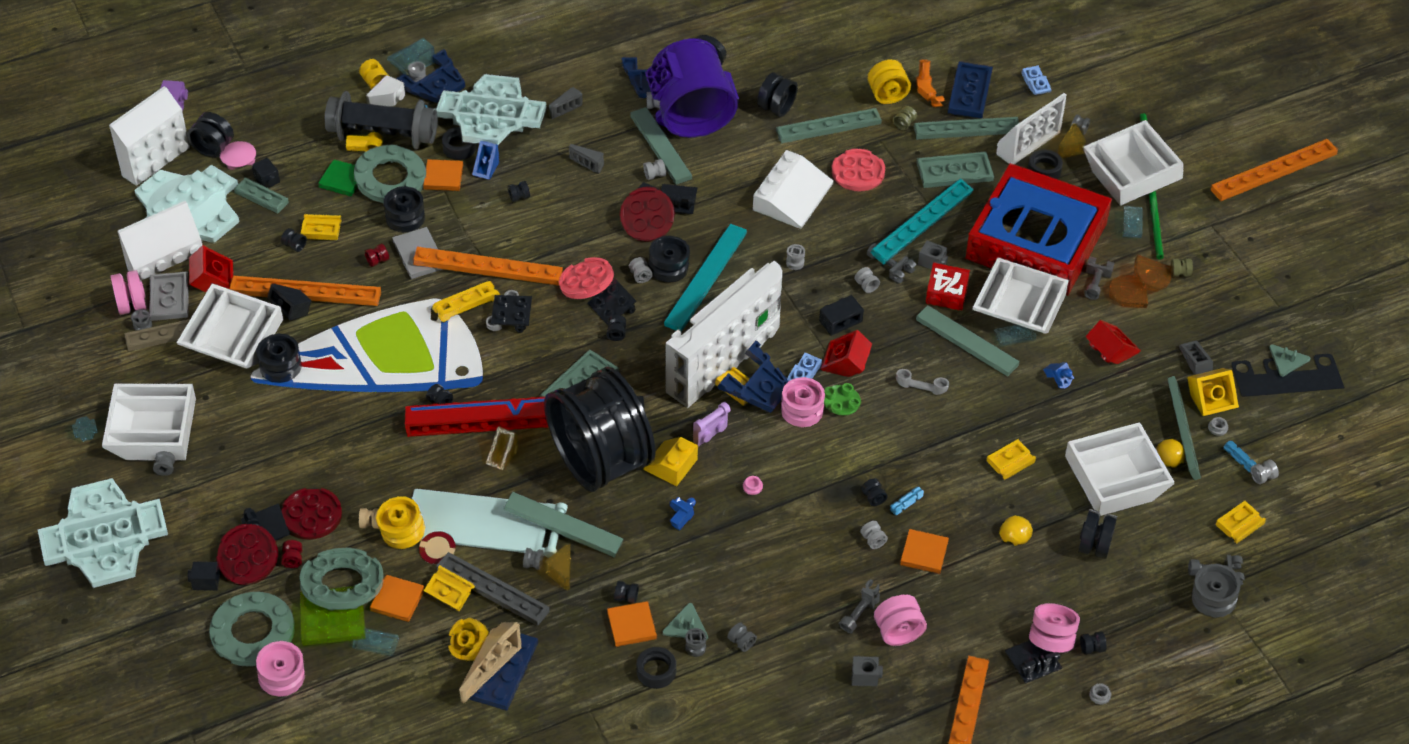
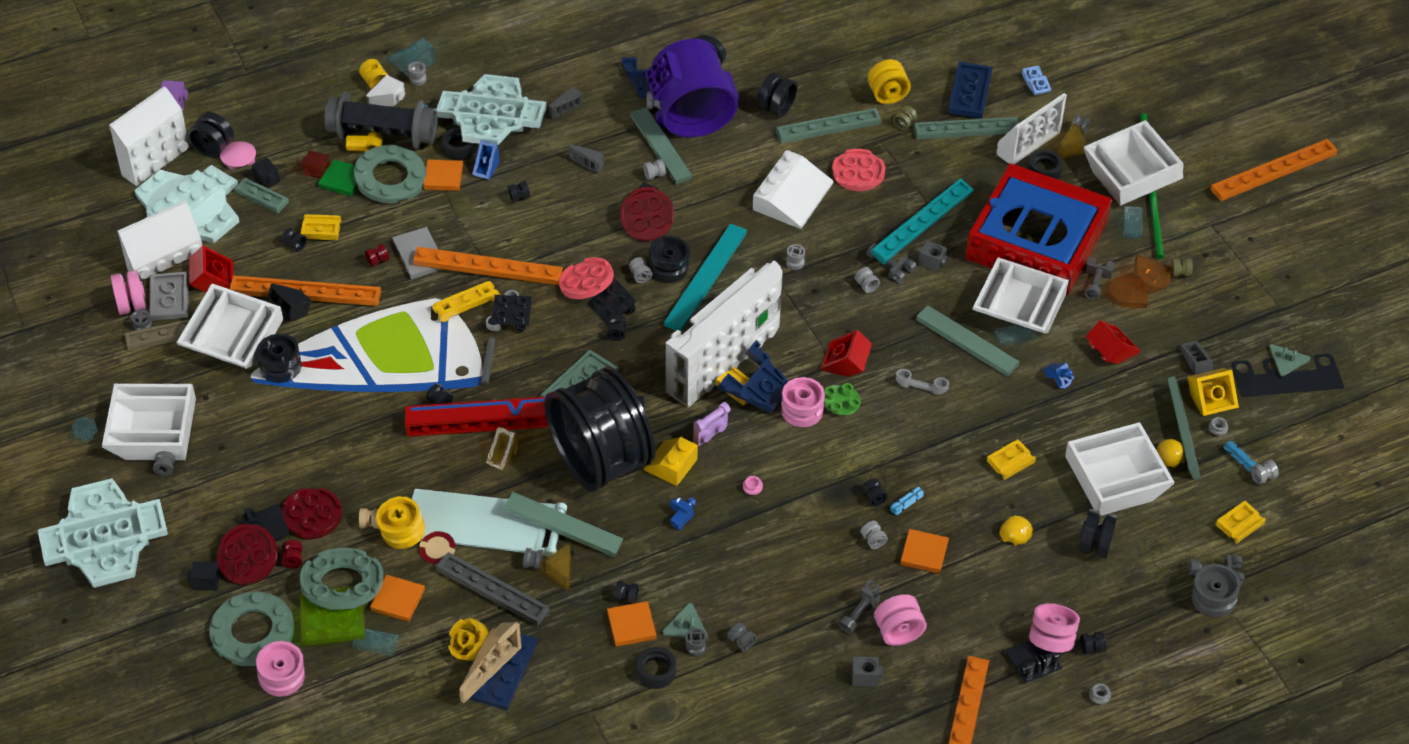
(315, 164): none -> clear red brick
(404, 209): black wheel -> none
(443, 79): dark blue wing -> none
(449, 588): yellow plate -> none
(488, 361): none -> dark grey bar
(682, 197): black hinge -> none
(806, 367): light blue slope -> none
(841, 315): black brick -> none
(924, 86): orange arm -> none
(947, 286): red slope -> none
(948, 169): sand green tile -> none

